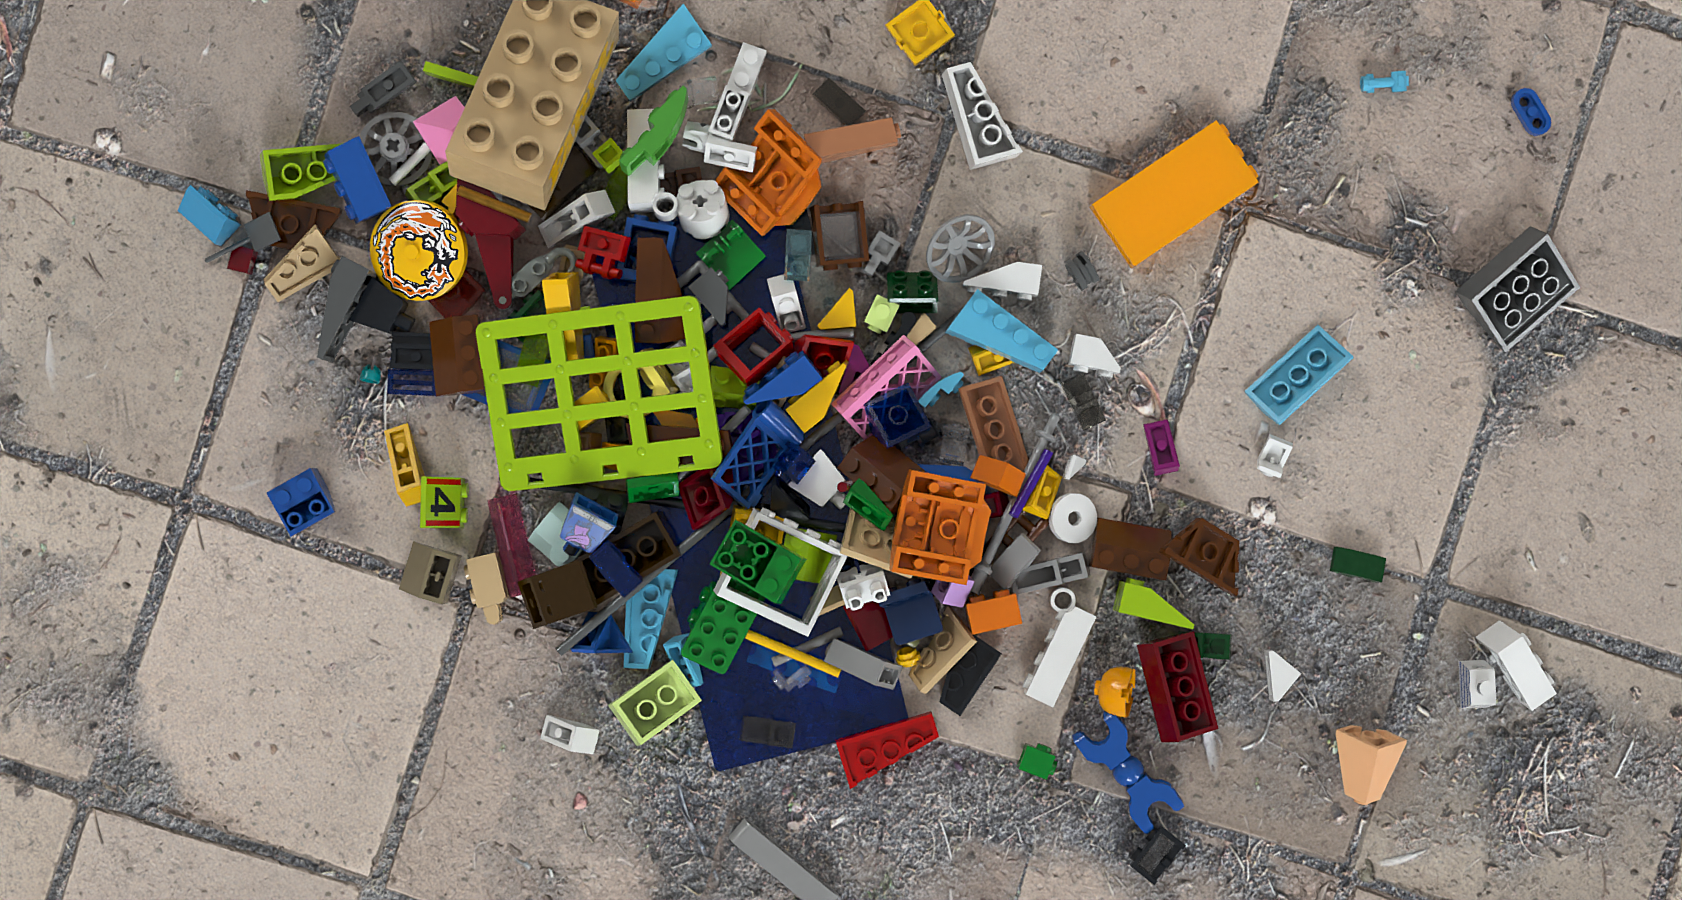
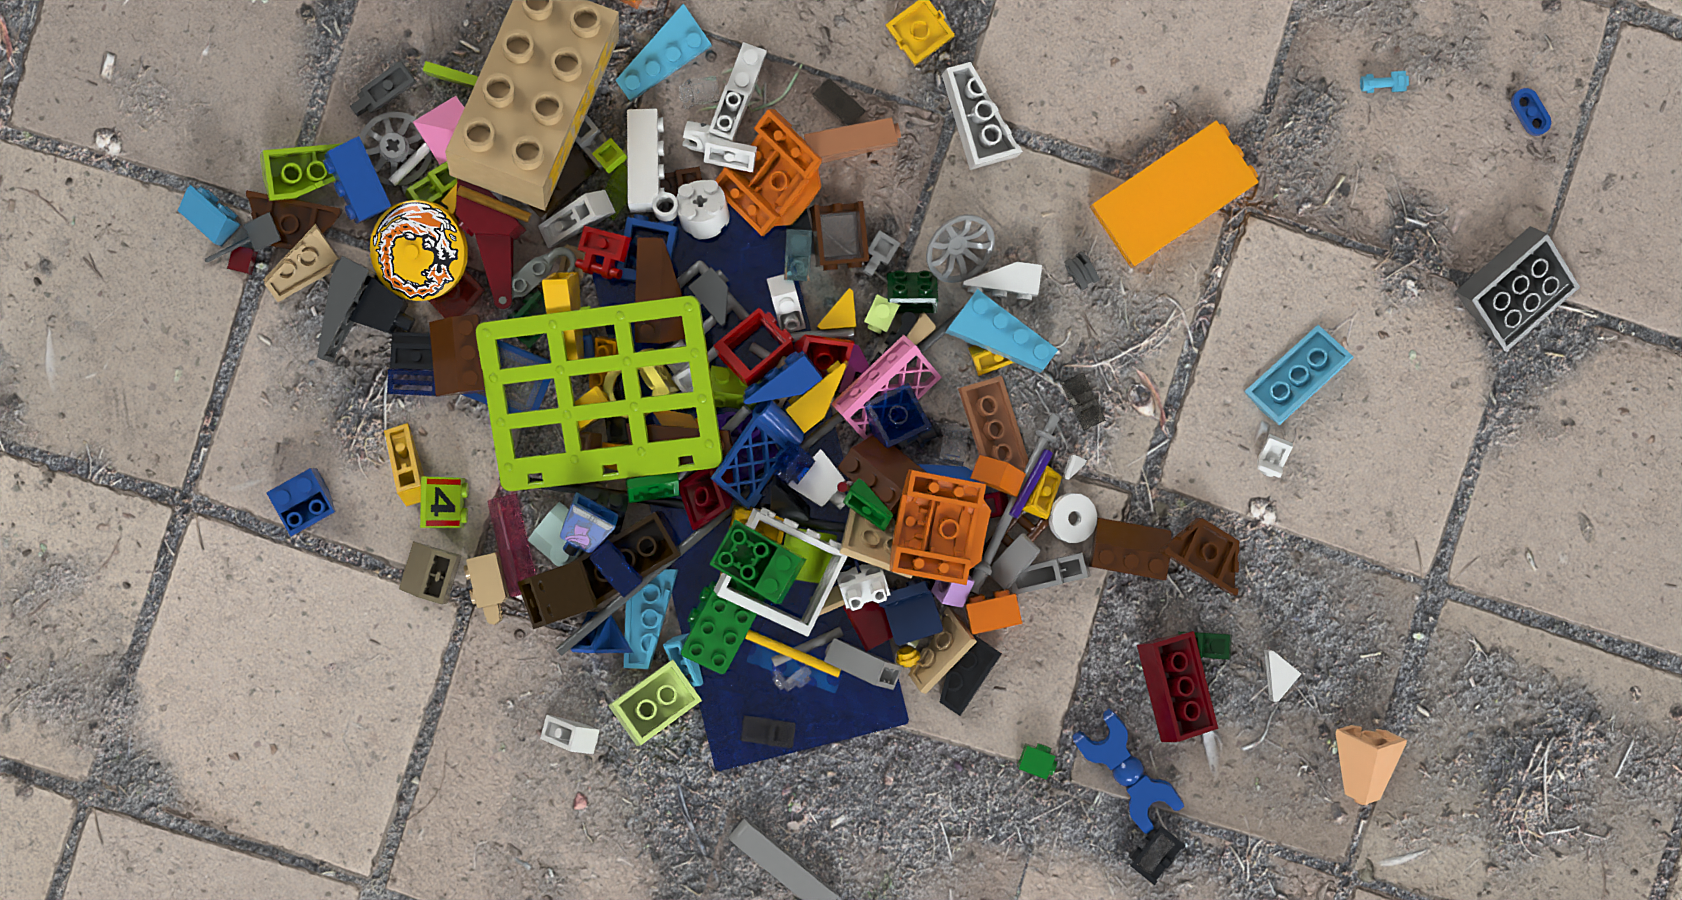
(370, 376): teal hinge -> none
(533, 352): clear neon green slope -> none
(664, 127): bright green slope -> none
(731, 253): green hinge -> none
(883, 746): red wing -> none
(946, 385): medium azure slope -> none
(1060, 652): white hinge -> none
(1092, 354): white slope -> none
(1116, 690): light orange cylinder -> none
(1143, 602): lime slope -> none
(1161, 447): magenta slope -> none
(1357, 564): dark green slope -> none
(1476, 684): white torso -> none
(1519, 664): white wedge -> none

